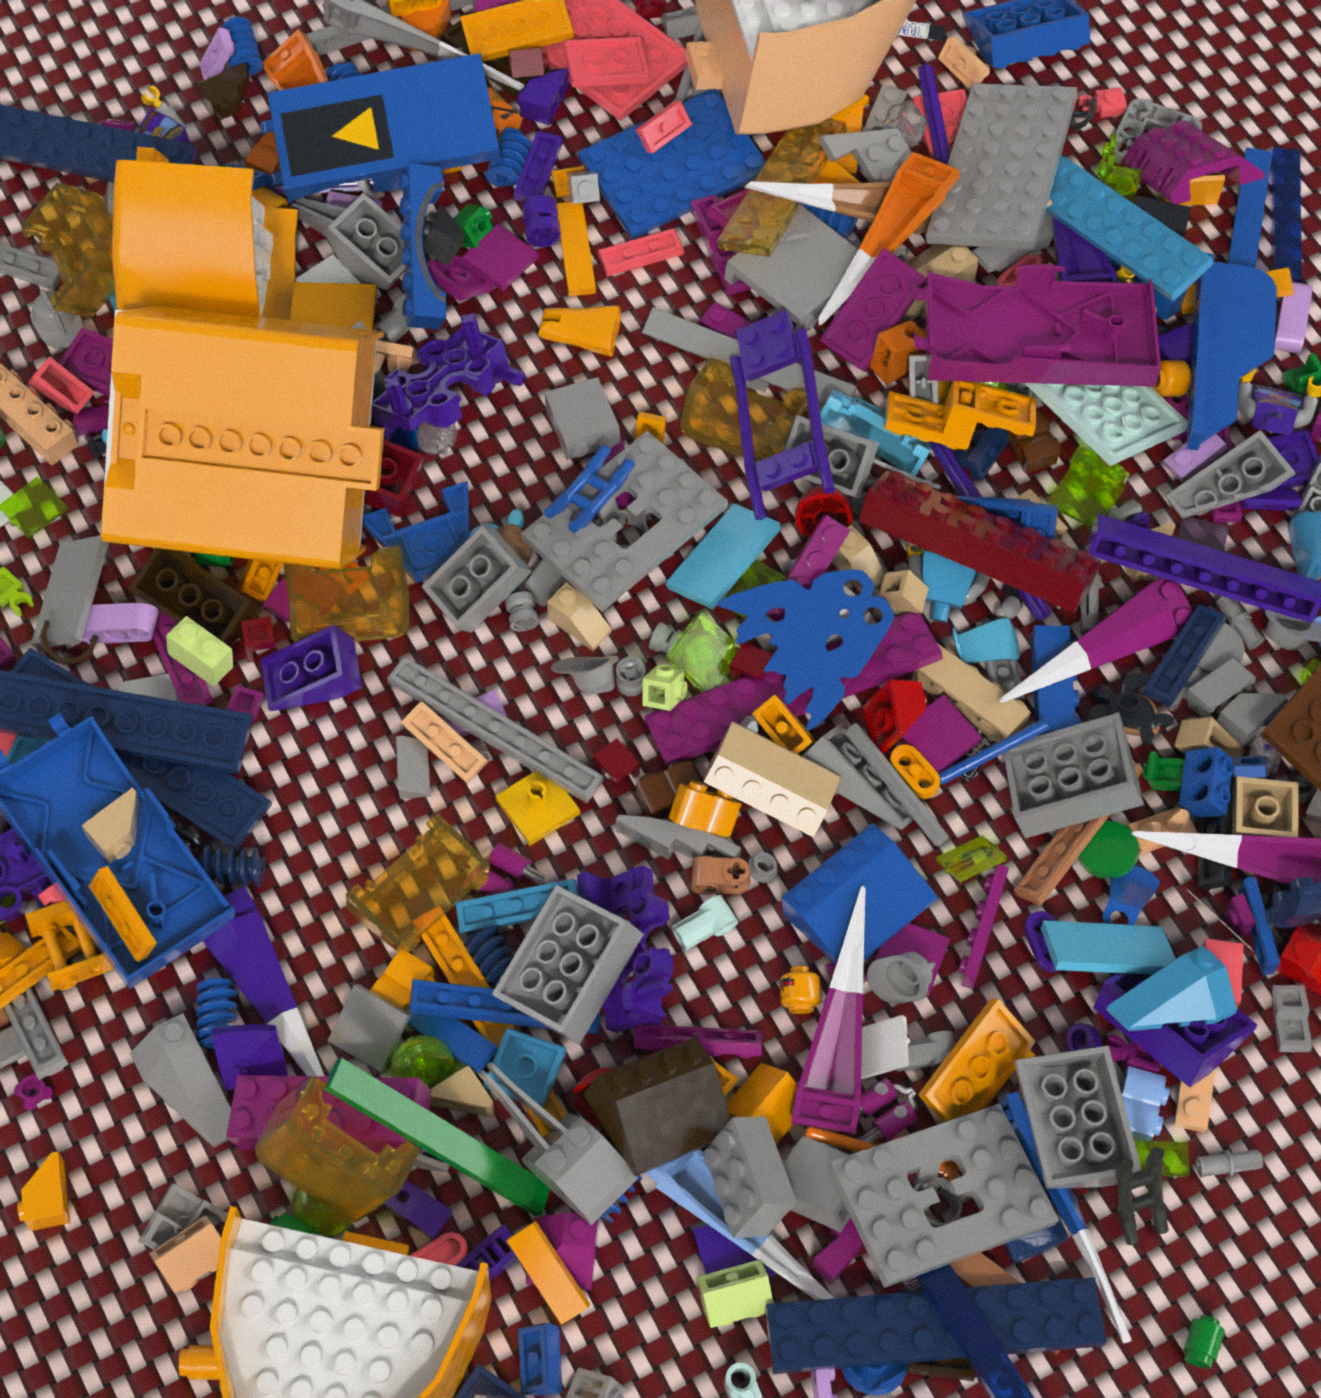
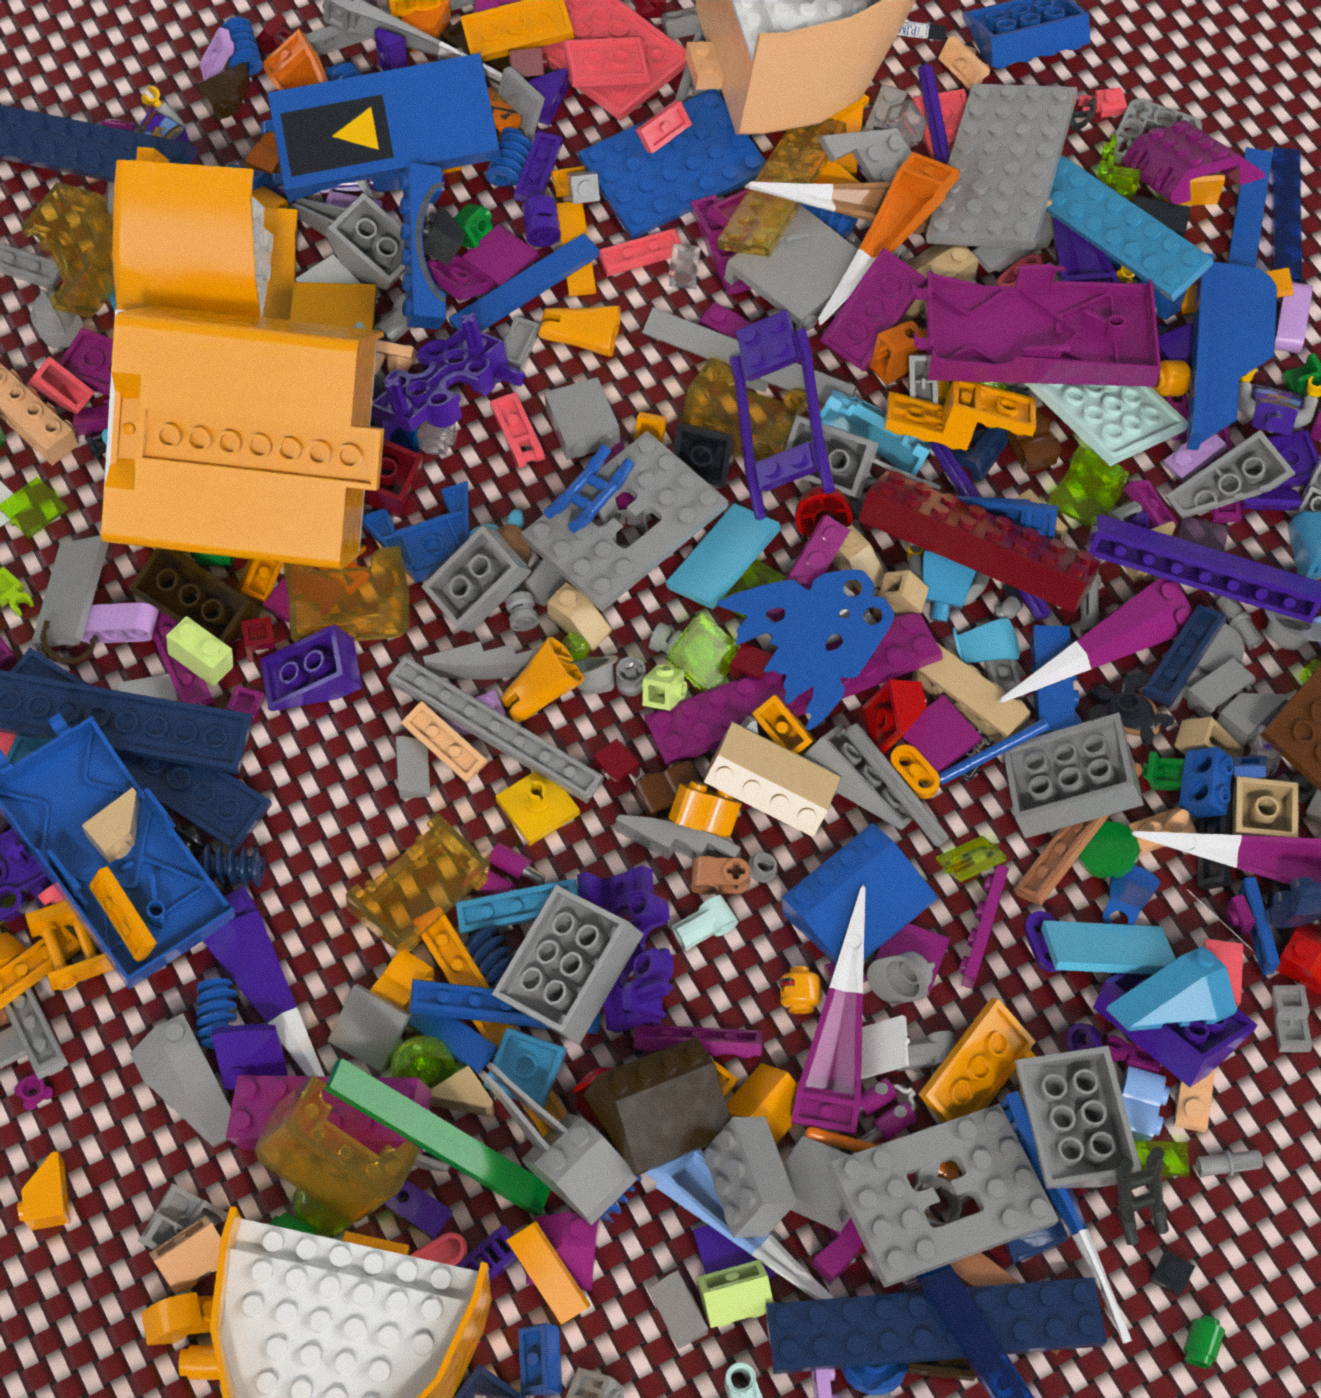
(176, 1318): none -> light orange brick
(272, 30): none -> dark red tile
(390, 50): none -> dark purple slope
(474, 663): none -> light grey slope
(516, 429): none -> coral plate
(520, 341): none -> light grey tile
(522, 99): none -> light grey tile
(530, 283): none -> blue tile
(542, 681): none -> light orange piece
(577, 646): none -> clear neon green piece
(678, 1310): none -> light grey slope
(684, 266): none -> clear brick
(706, 452): none -> black slope
(1151, 502): none -> magenta plate
(1172, 1273): none -> black plate

